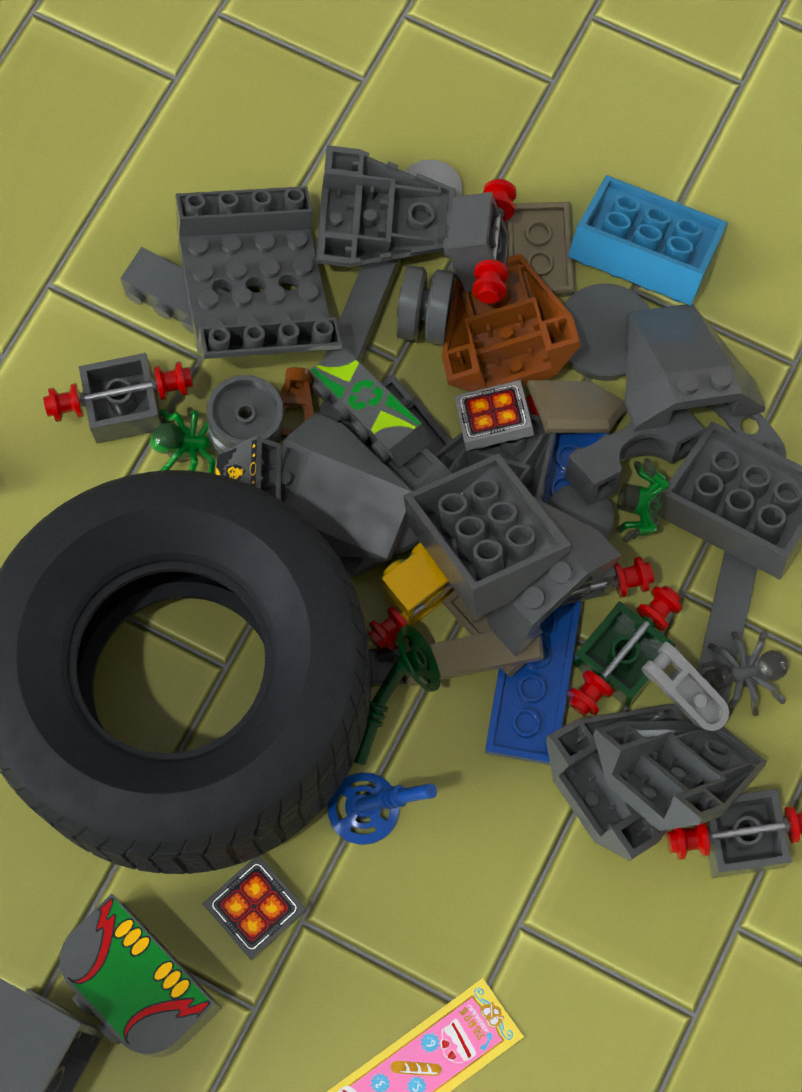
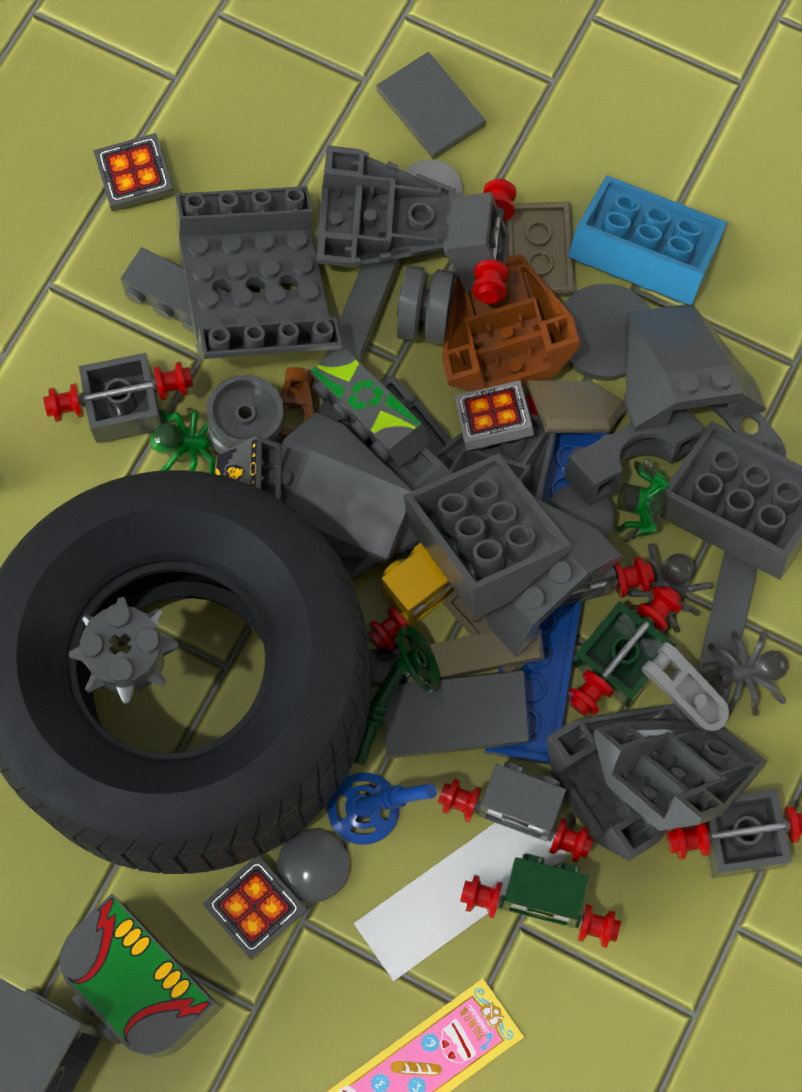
(117, 670): none -> dark grey brick
(133, 172): none -> tile
(313, 865): none -> dark grey dish
(430, 105): none -> dark grey tile
(430, 909): none -> white sticker
(458, 715): none -> dark grey tile
(521, 805): none -> dark grey brick
(546, 895): none -> dark green brick
(673, 574): none -> animal

